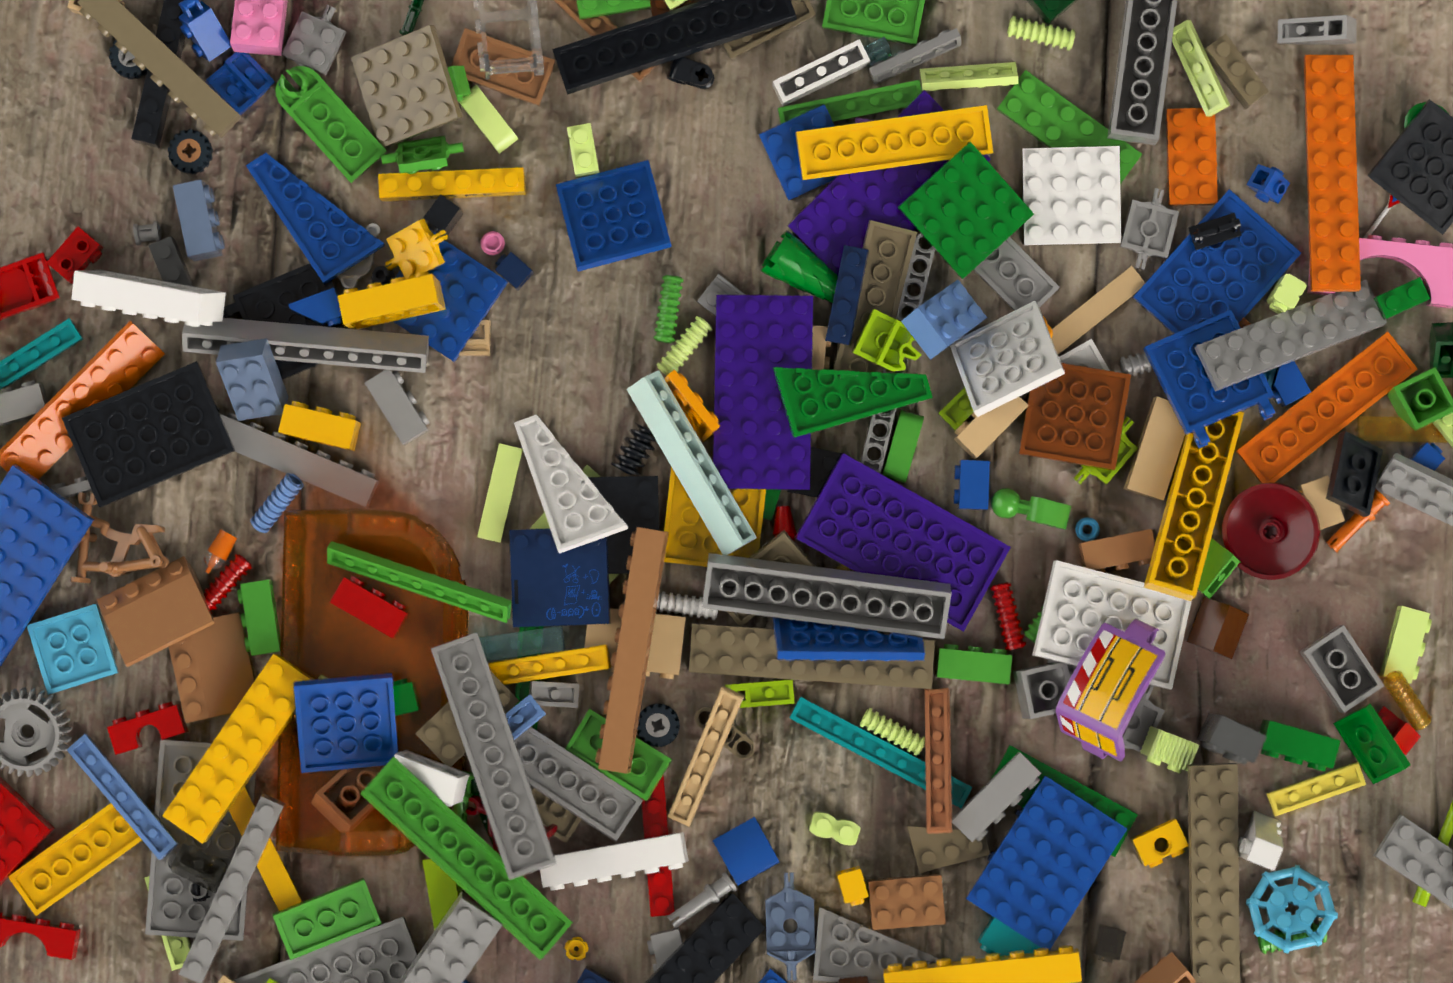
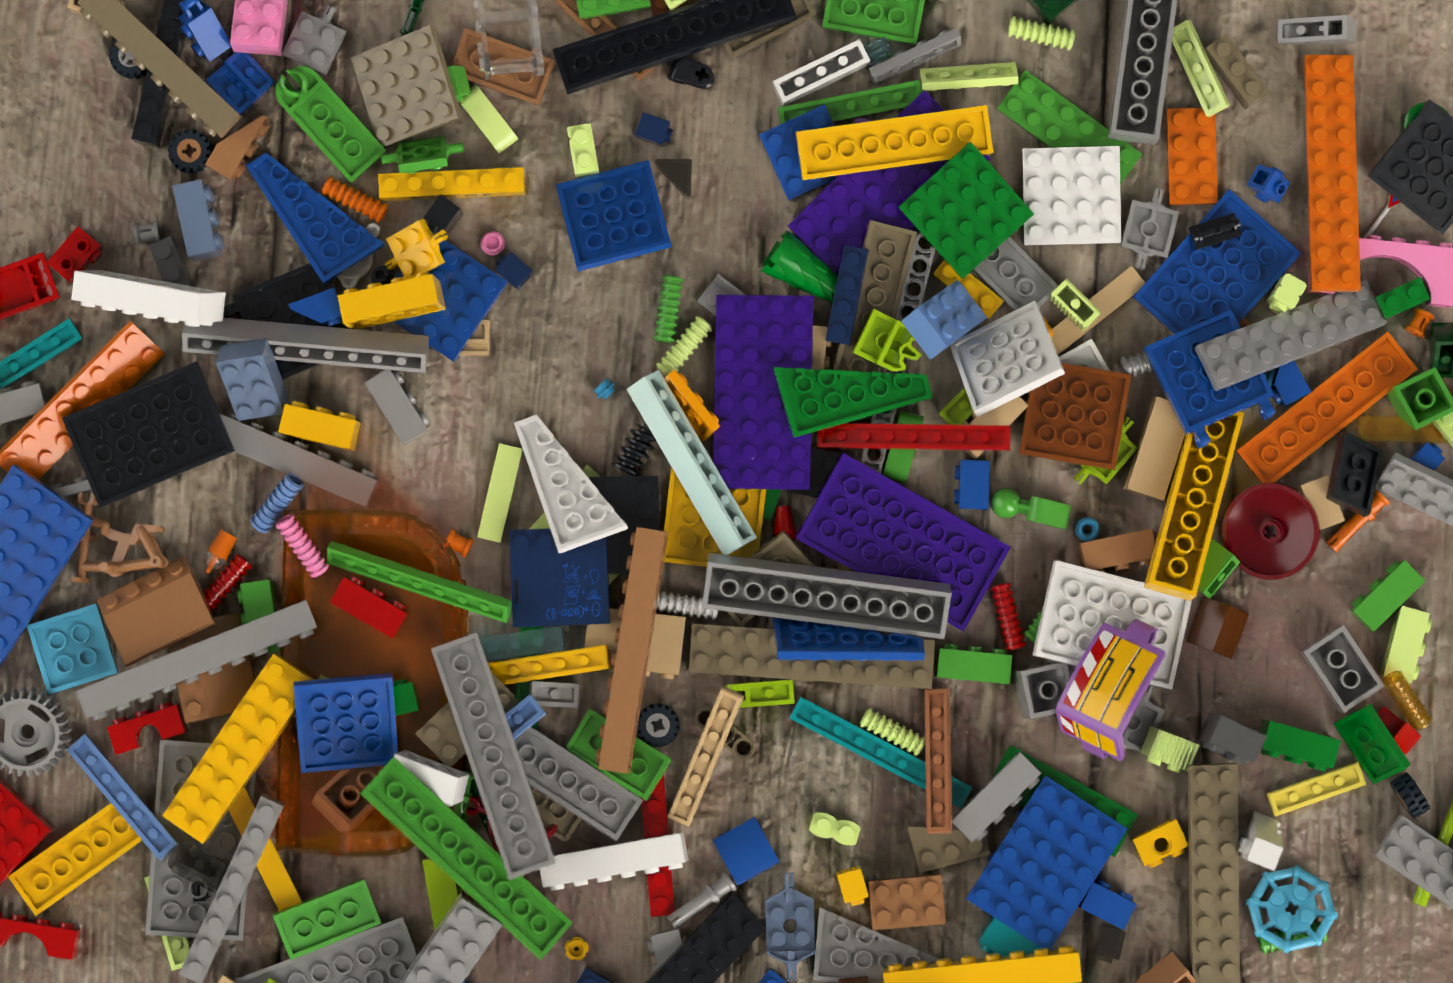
(196, 659): none -> light grey brick
(232, 152): none -> medium nougat slope
(302, 545): none -> bright pink piece
(354, 199): none -> orange piece
(459, 543): none -> orange bush
(605, 389): none -> dark azure plate
(653, 130): none -> dark blue brick
(678, 173): none -> clear smoke slope
(916, 437): none -> red plate
(982, 295): none -> yellow plate
(1074, 305): none -> yellowish green brick
(1107, 904): none -> blue brick
(1386, 595): none -> bright green brick
(1410, 795): none -> black wheel
(1419, 323): none -> orange bush

